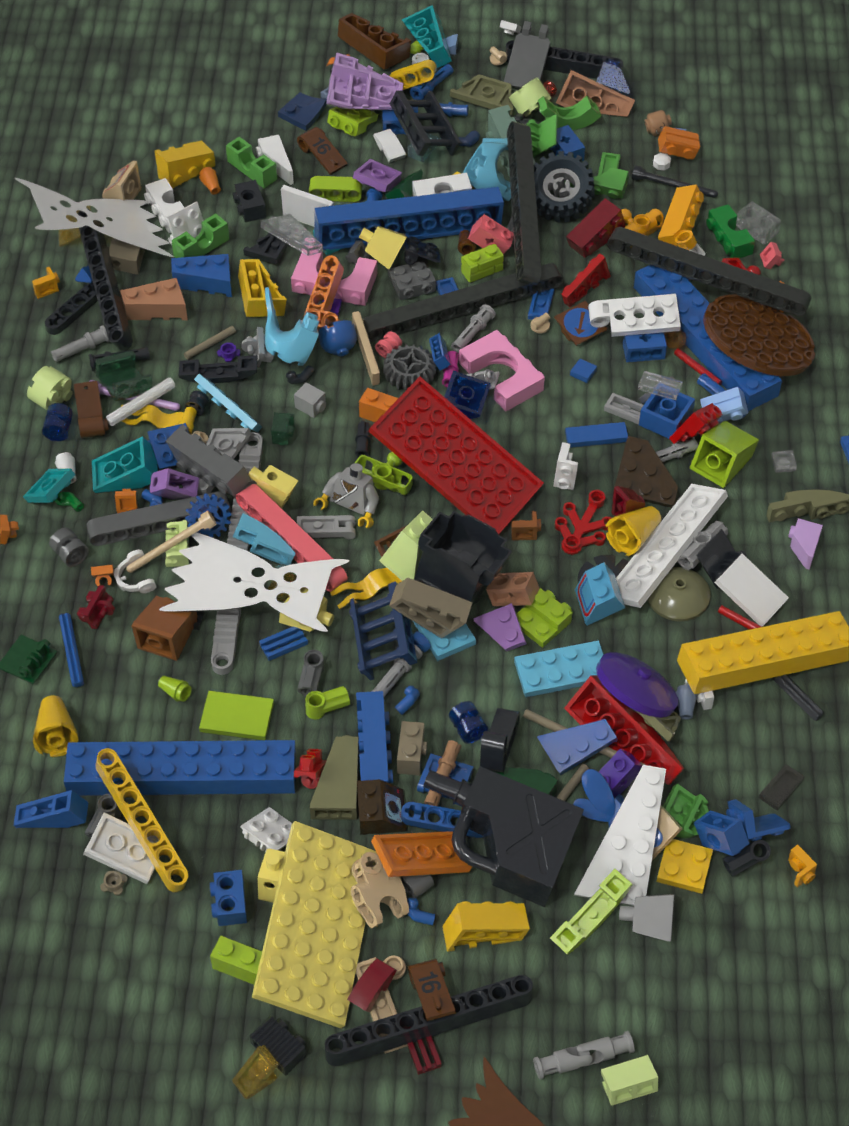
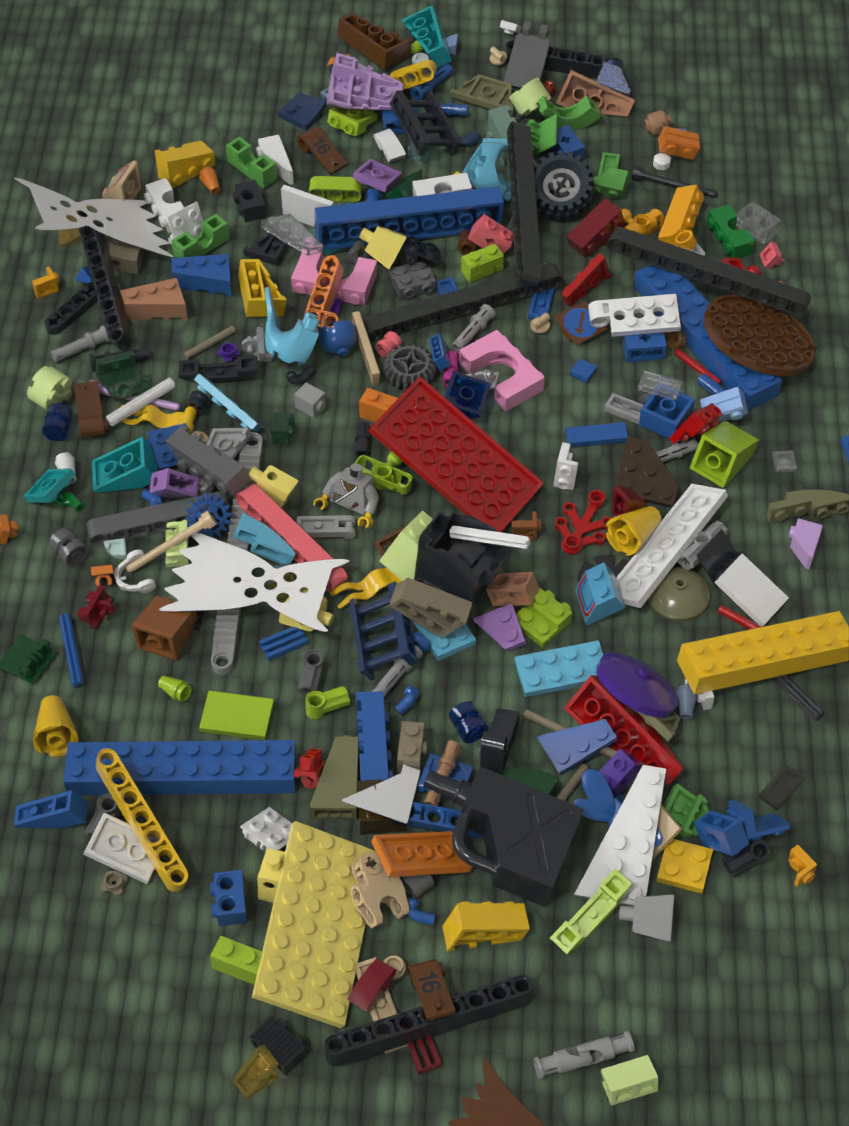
(116, 548): none -> light aqua tile
(126, 500): orange tile -> none
(391, 798): none -> white sticker
(490, 537): none -> white axle

